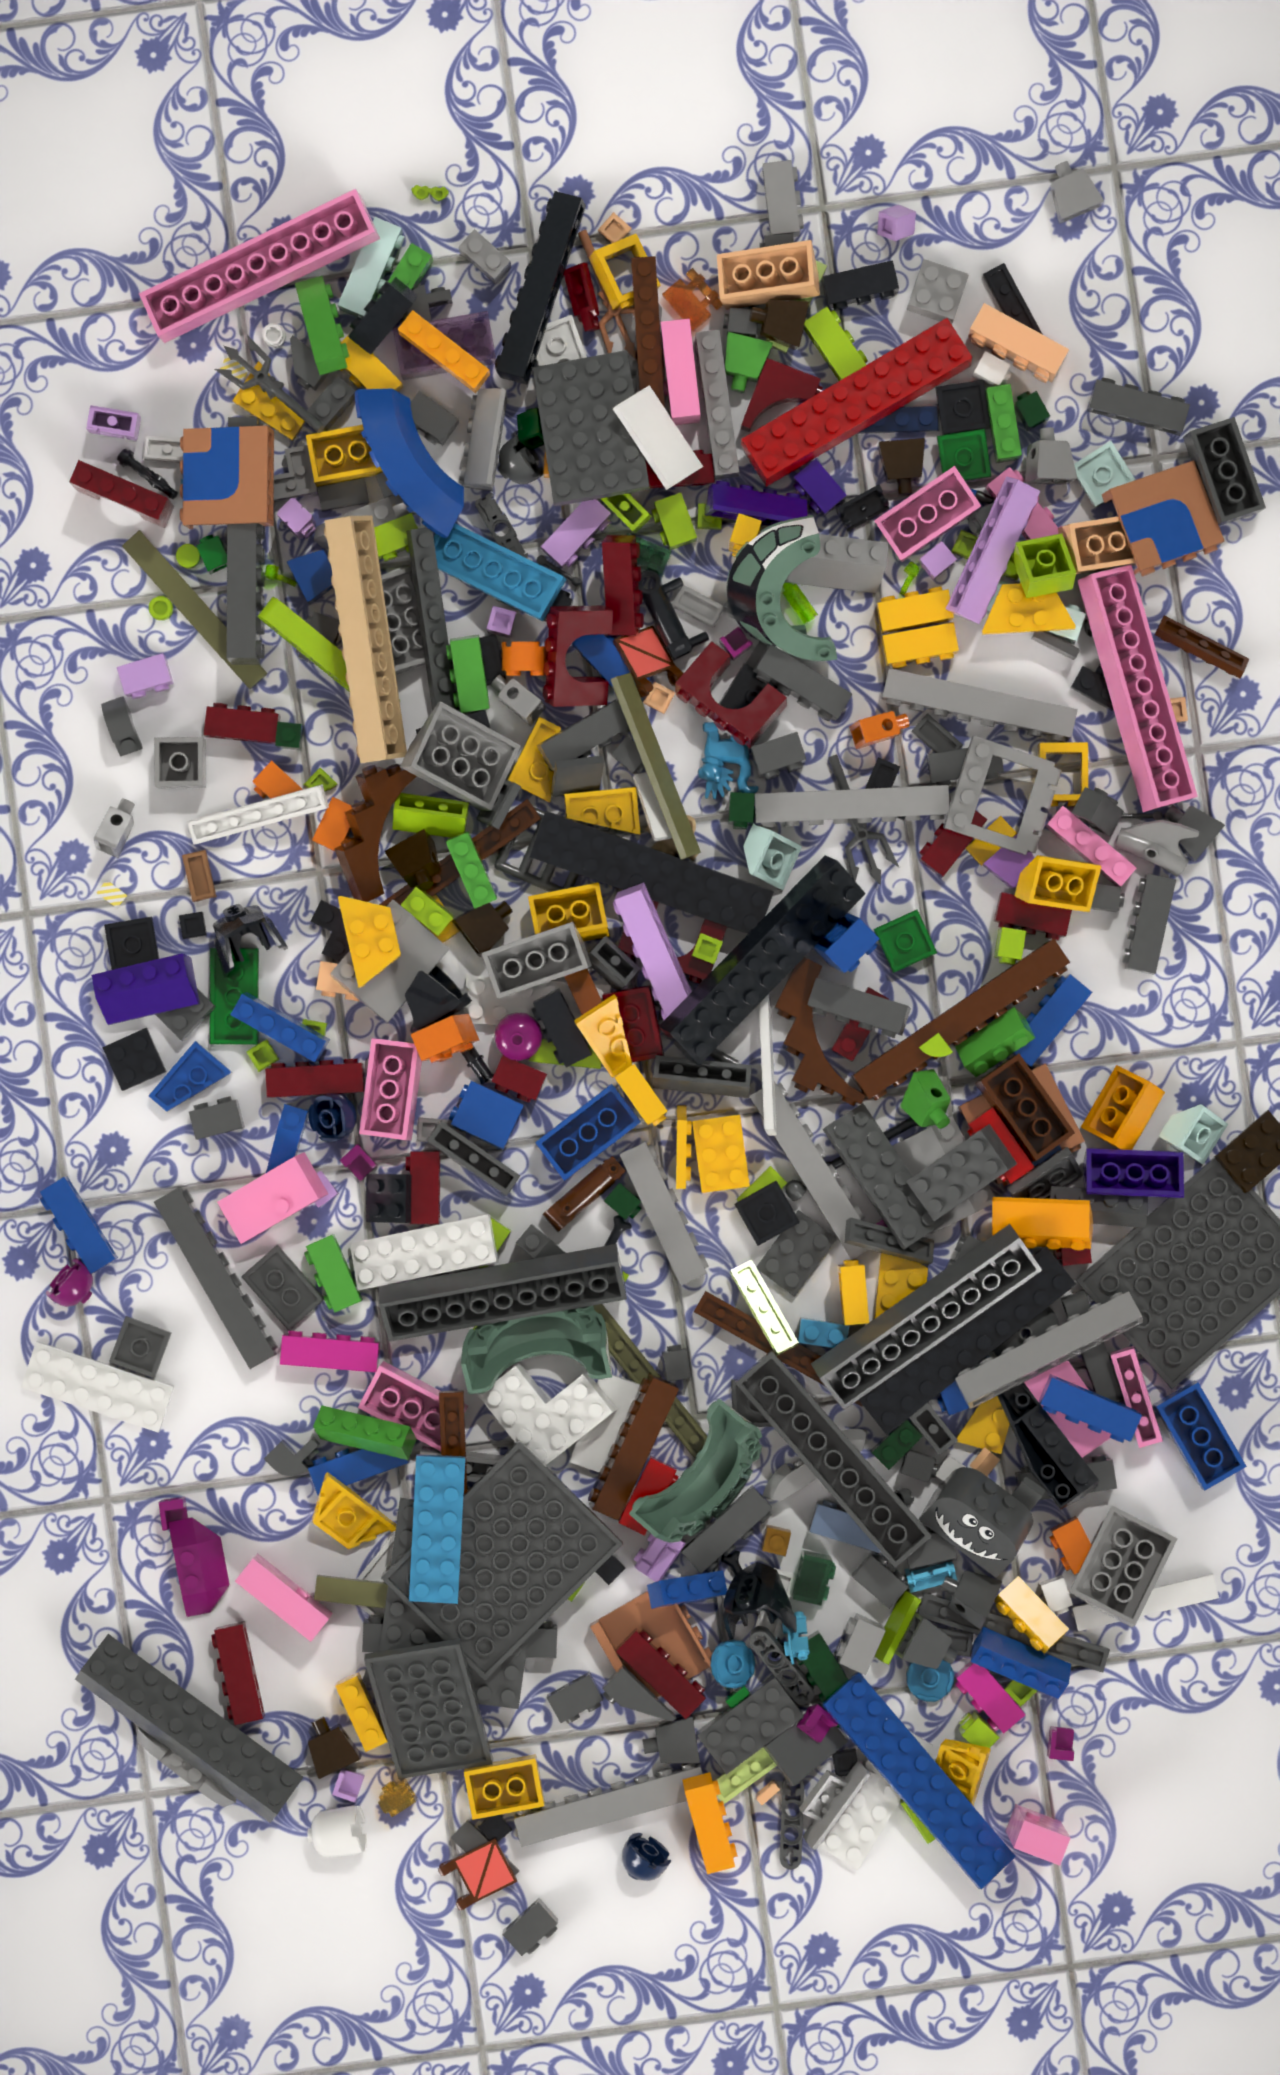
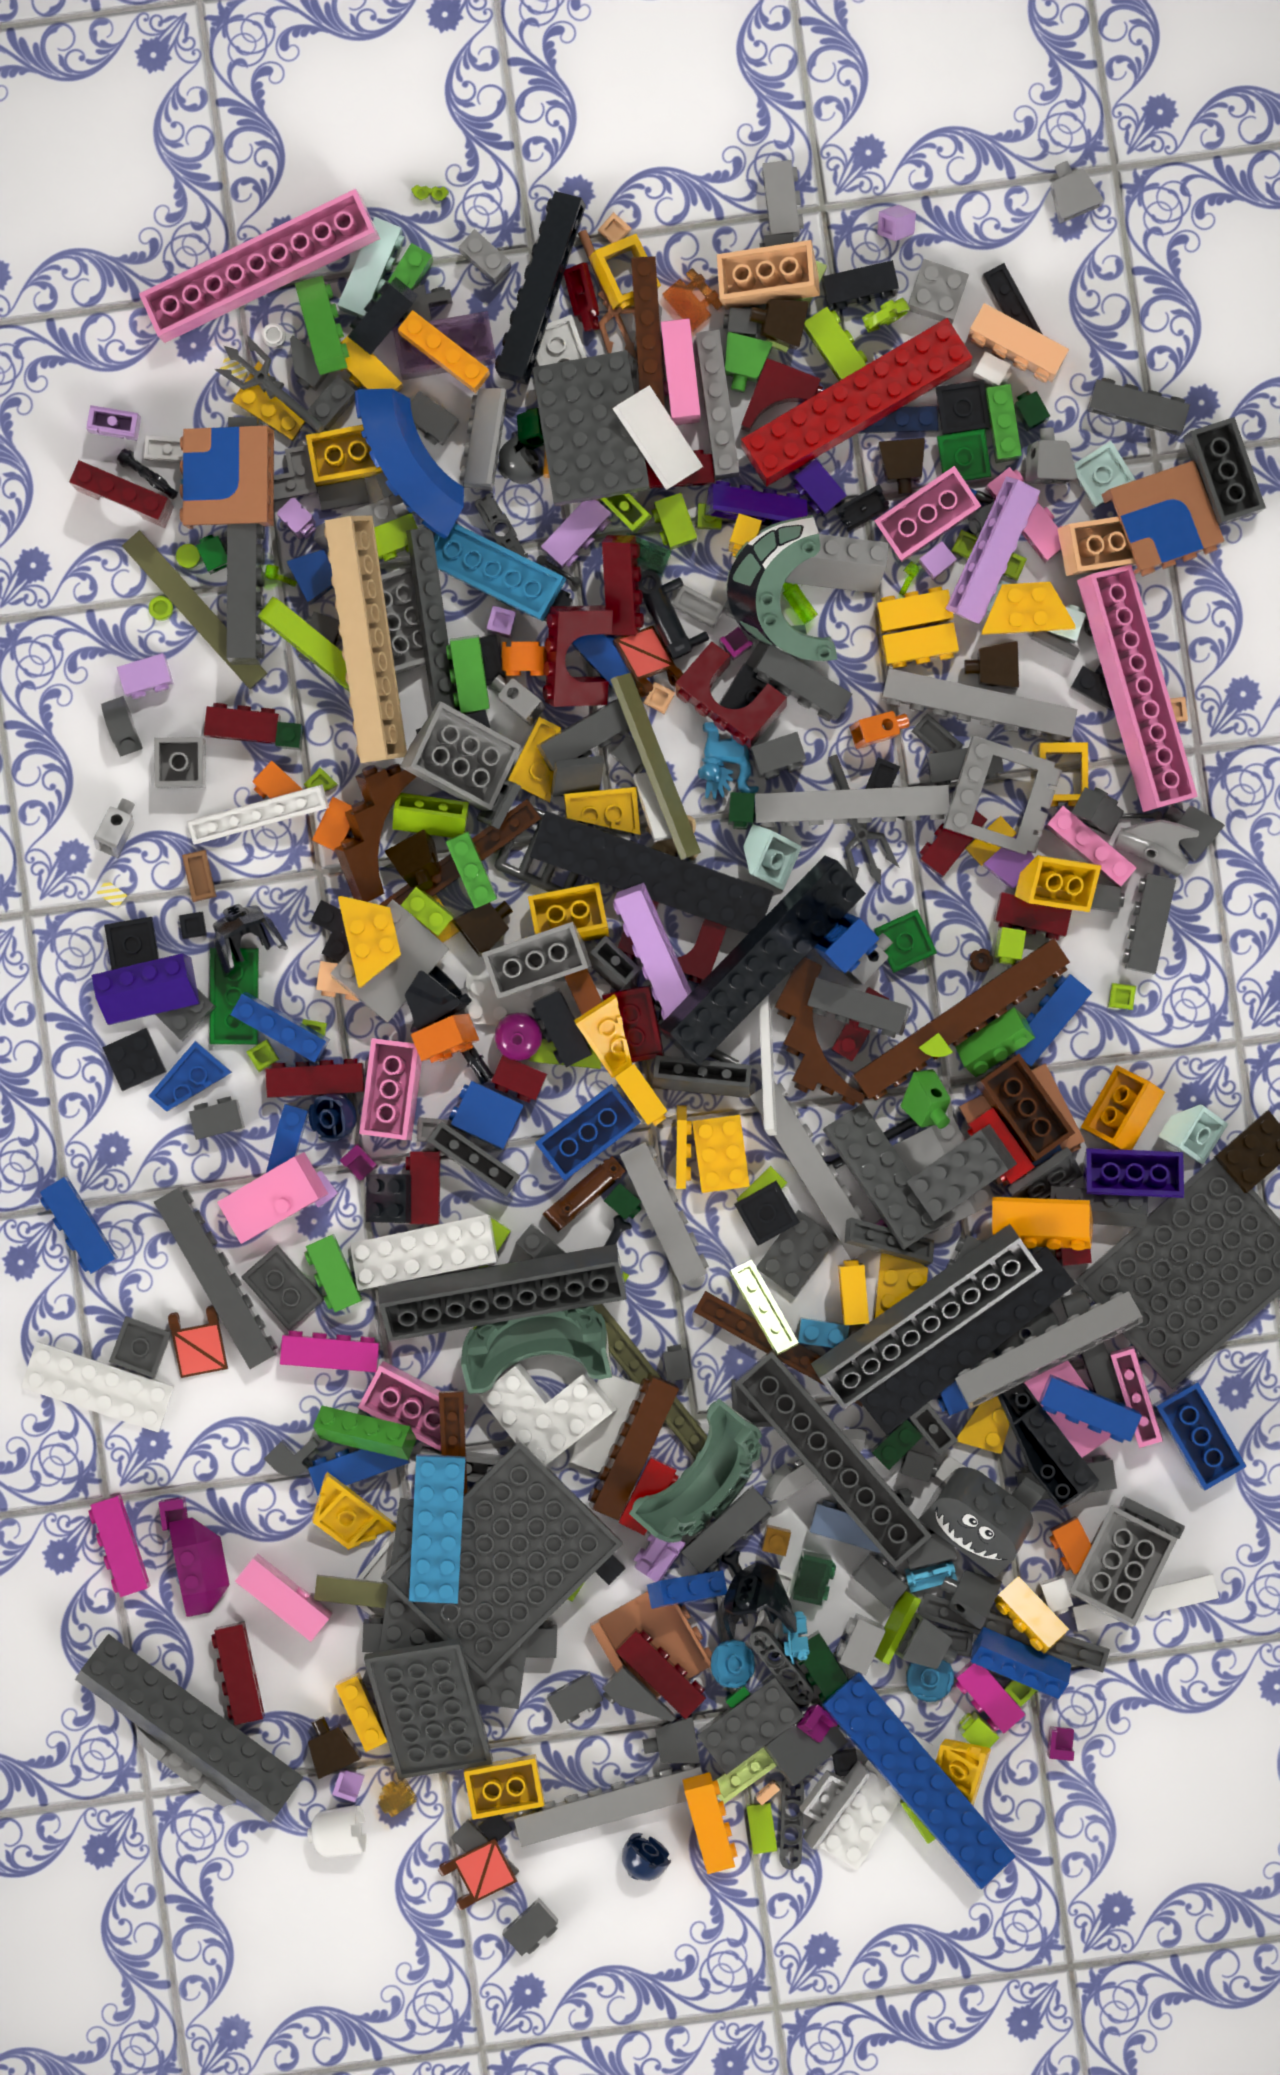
(71, 1285): magenta cylinder -> none
(120, 1546): none -> dark pink brick
(198, 1347): none -> coral flag
(707, 948): lime plate -> none
(761, 1828): none -> lime tile
(795, 1190): dark grey hinge -> none
(868, 967): none -> light grey torso
(890, 312): none -> lime plate
(985, 955): none -> reddish brown plate
(985, 1462): light nougat tile -> none
(996, 666): none -> dark brown torso
(1037, 1834): bright pink brick -> none
(1044, 565): lime brick -> none
(1122, 996): none -> lime tile
(1153, 1517): none -> dark grey hinge
(1201, 646): reddish brown plate -> none

